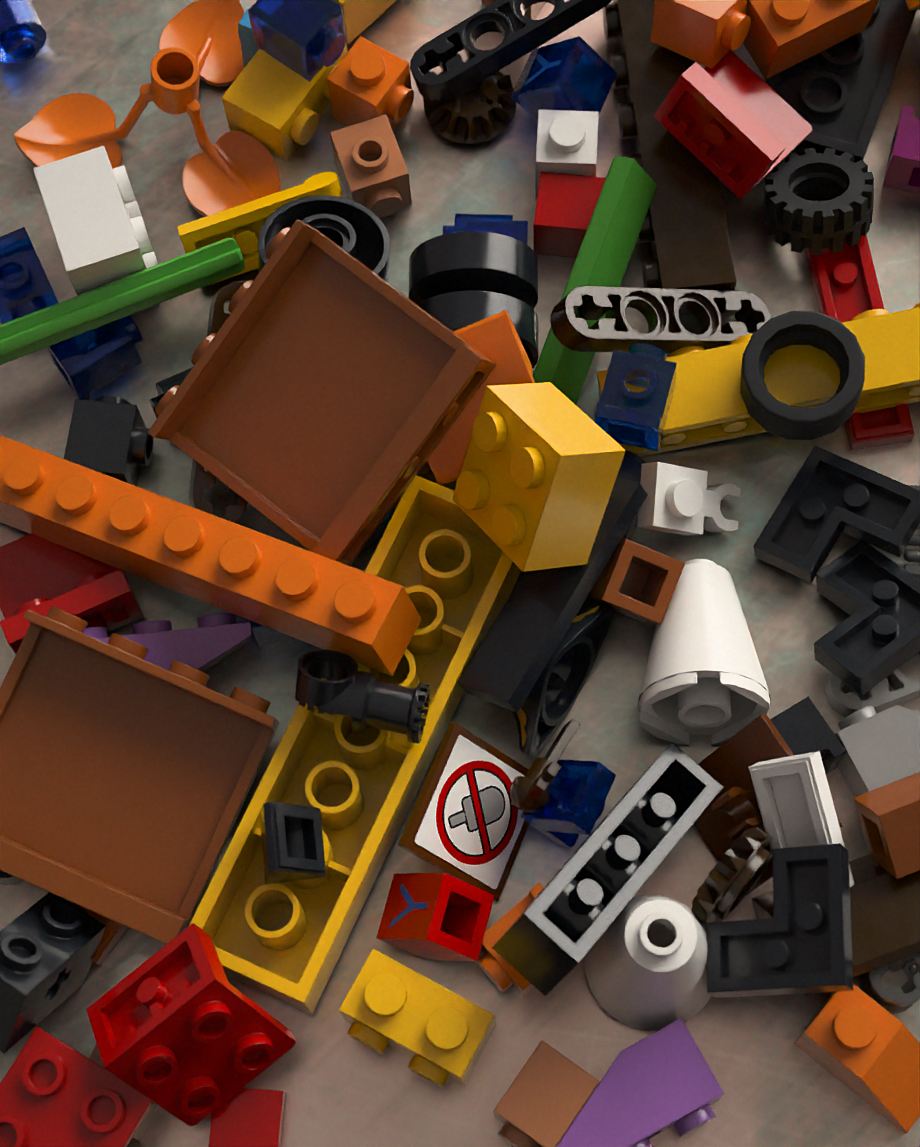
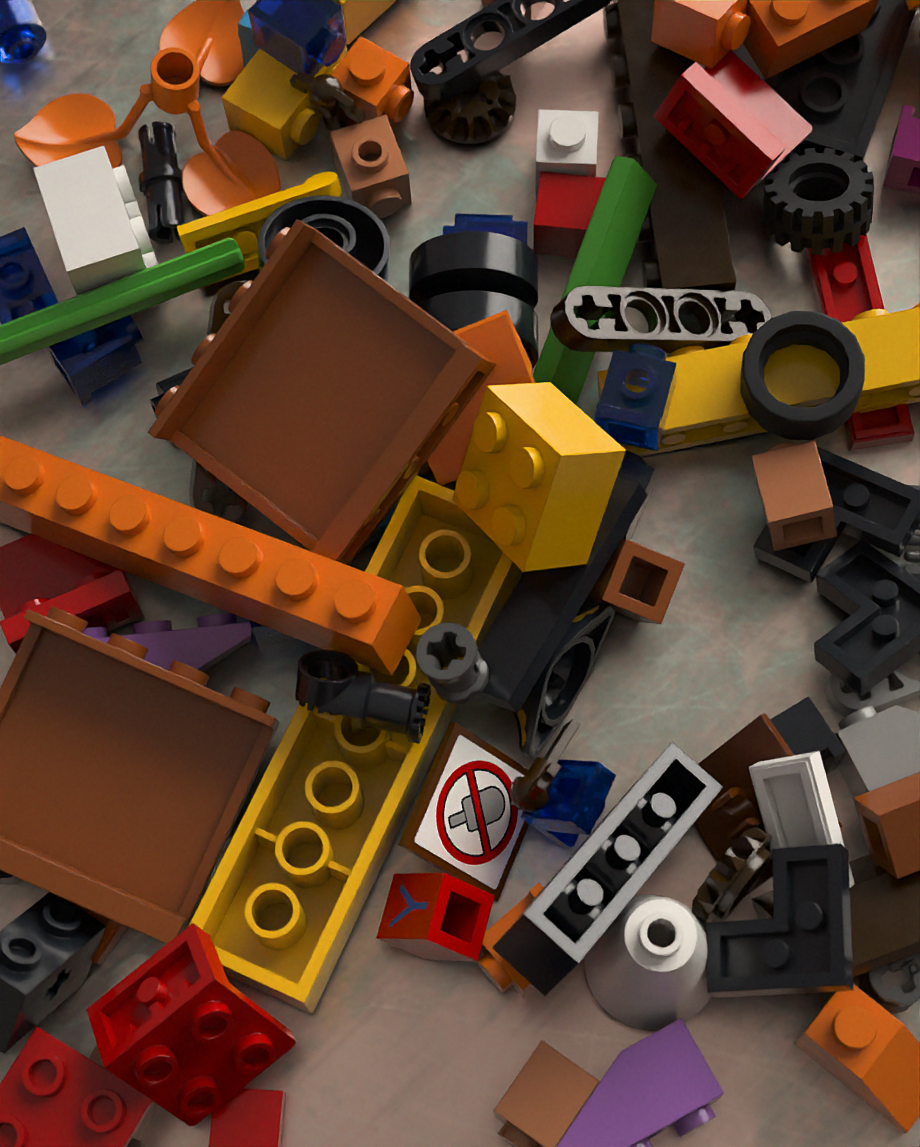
(109, 438): black brick -> none
(161, 181): none -> black pin
(291, 842): black slope -> none
(328, 97): none -> dark brown piece
(417, 1018): yellow brick -> none
(441, 648): none -> dark grey bush
(564, 78): clear blue brick -> none
(682, 500): white plate -> none
(702, 662): white cone -> none
(794, 495): none -> nougat brick

